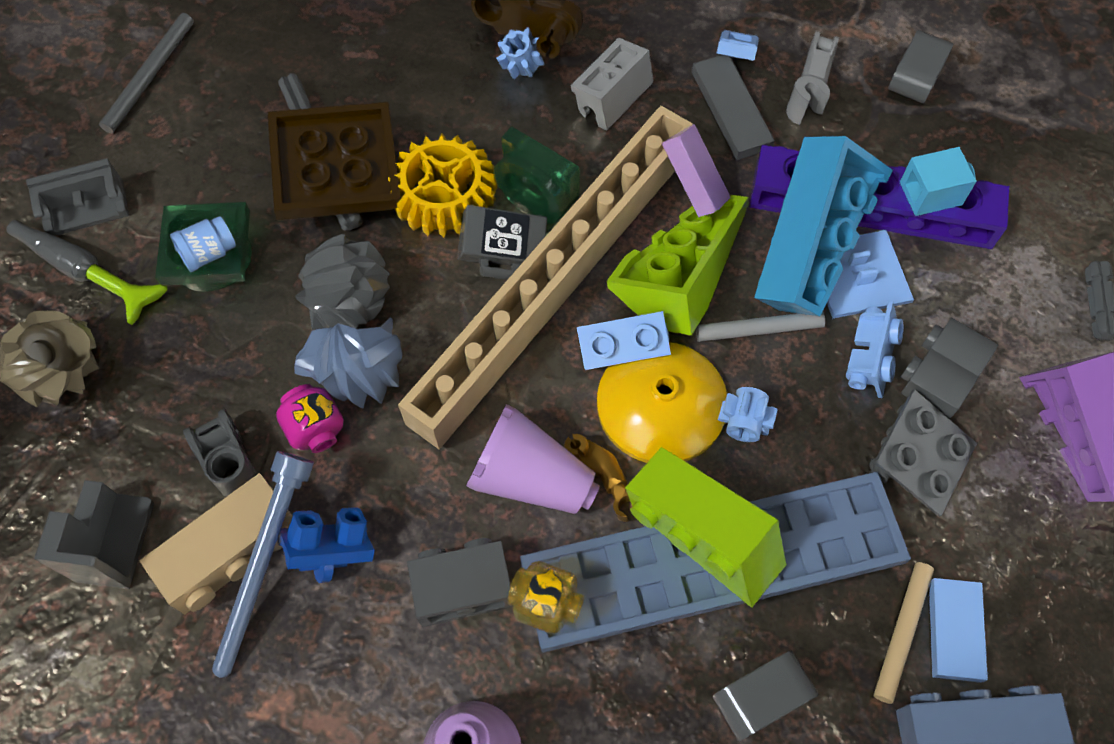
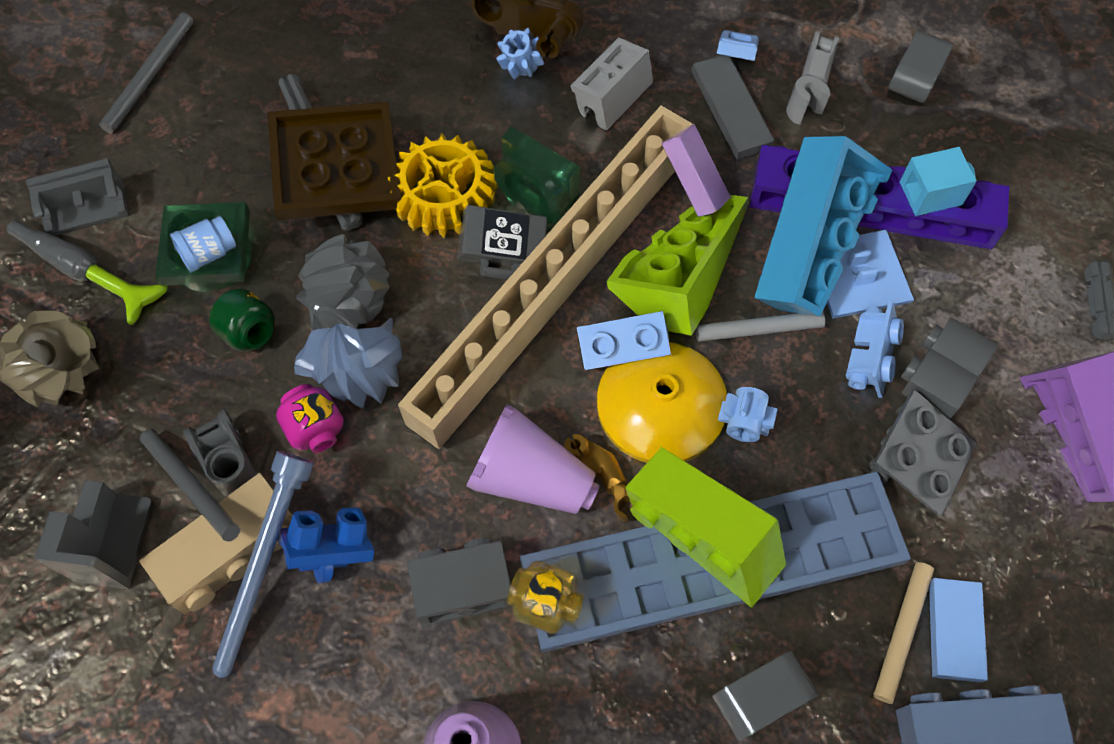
(190, 485): none -> dark grey bar
(242, 320): none -> dark green head

